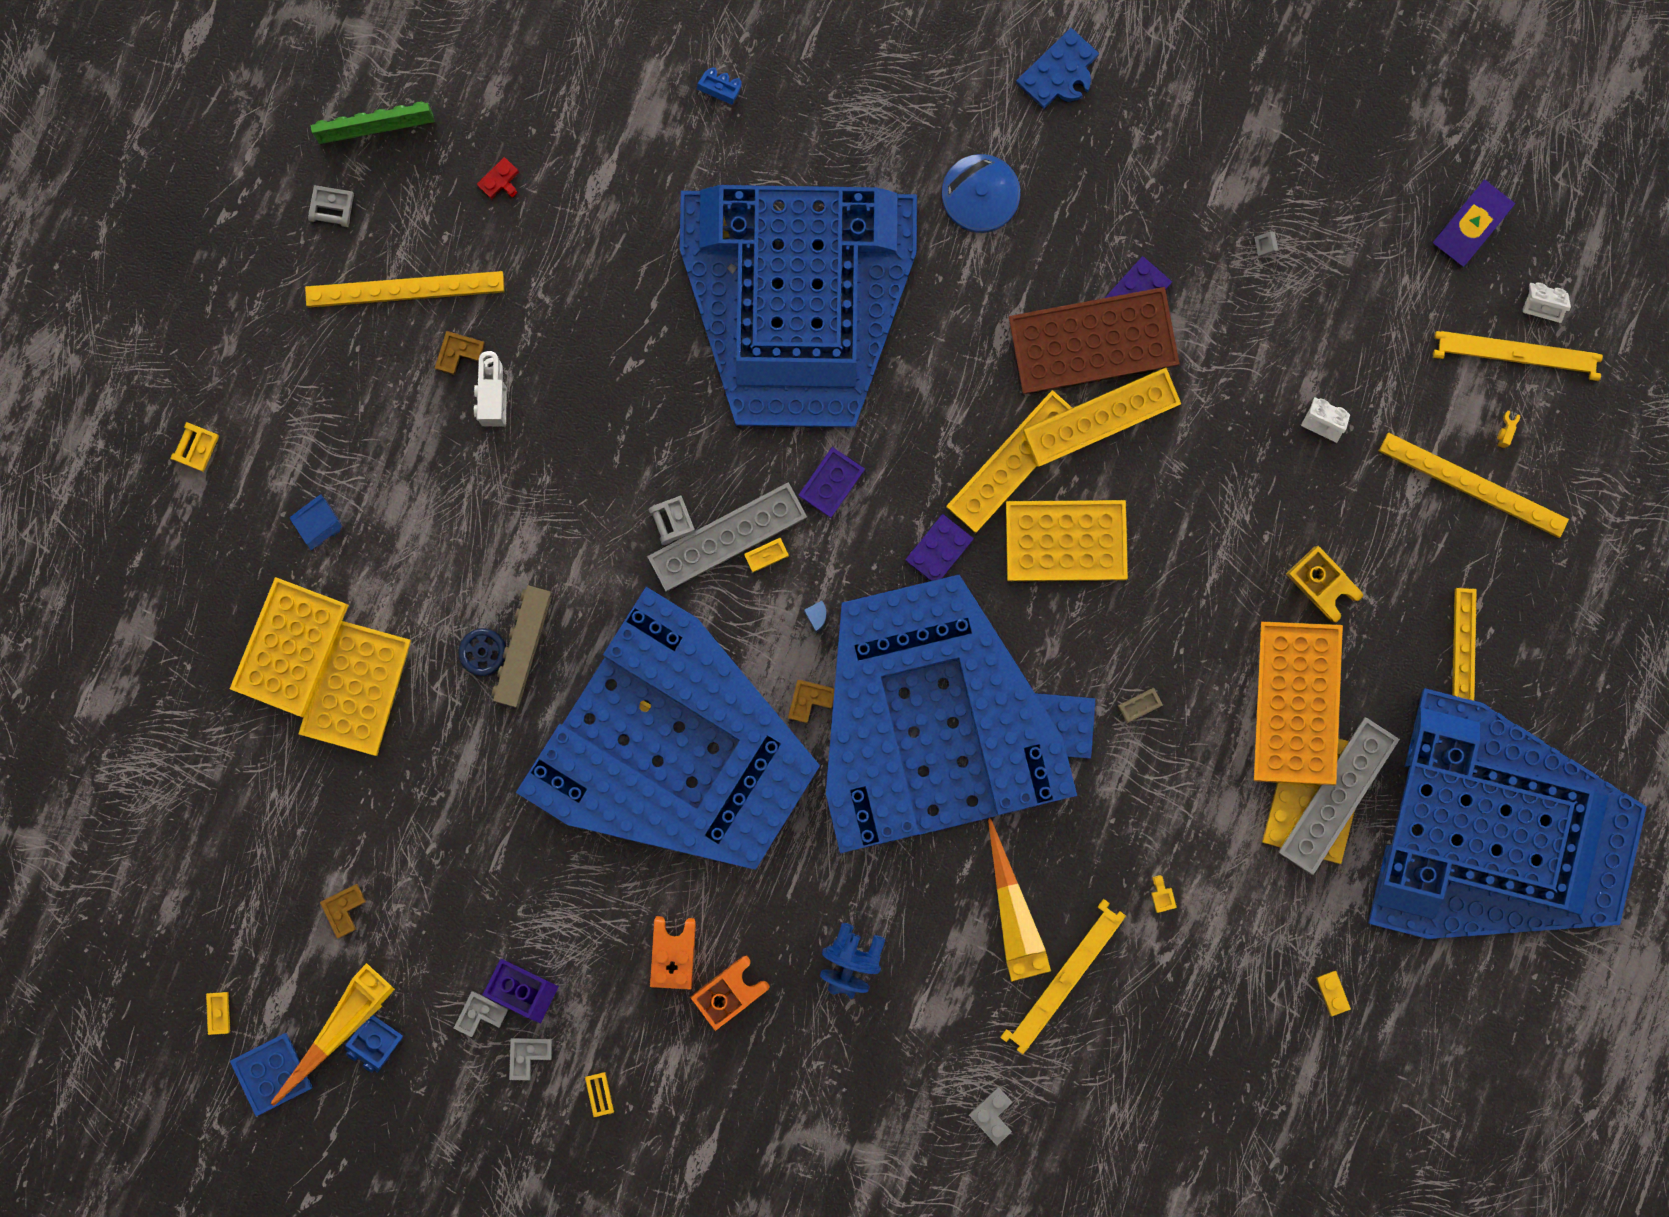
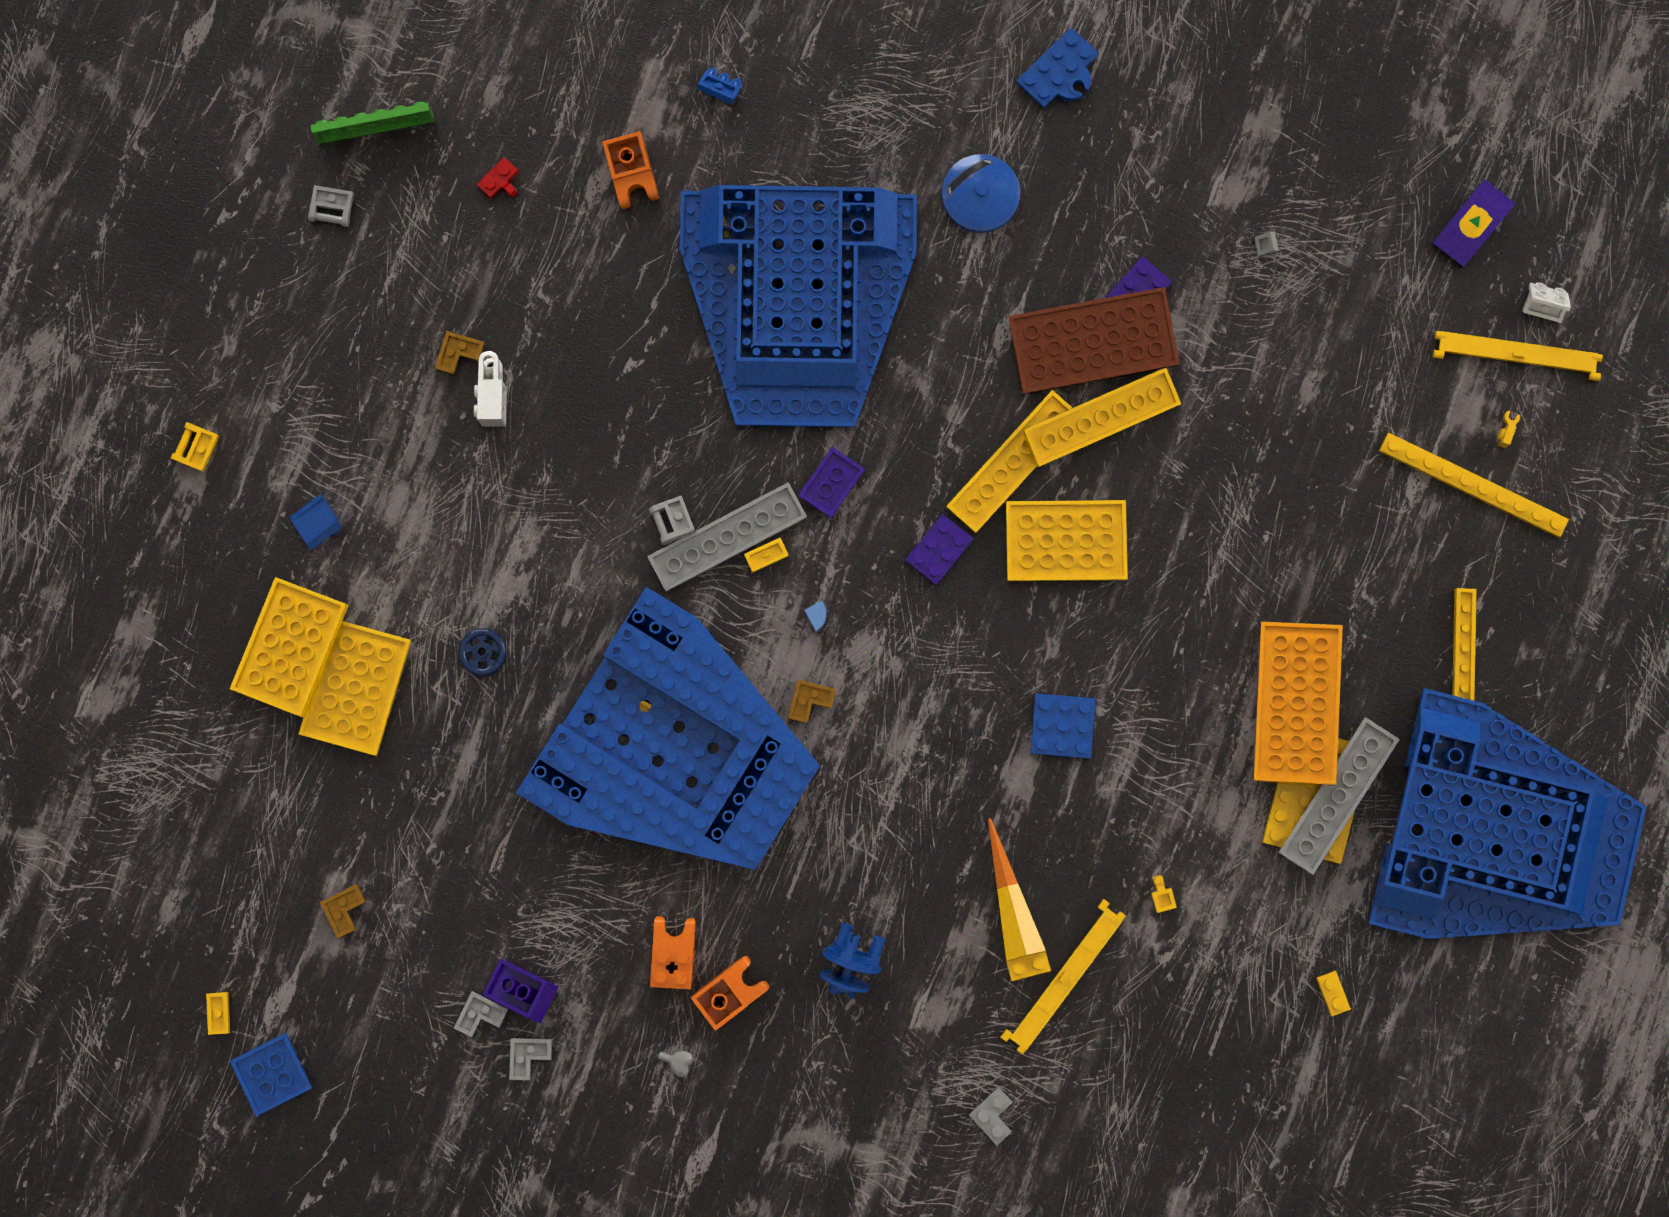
(356, 1006): yellow plate -> none
(373, 1044): blue plate -> none
(404, 289): yellow plate -> none
(522, 646): dark tan brick -> none
(590, 1091): yellow tile -> none
(631, 173): none -> orange brick
(678, 1062): none -> light grey rock
(1003, 729): blue wing -> none
(1140, 705): dark tan plate -> none
(1326, 419): white bracket -> none
(1326, 588): yellow brick -> none

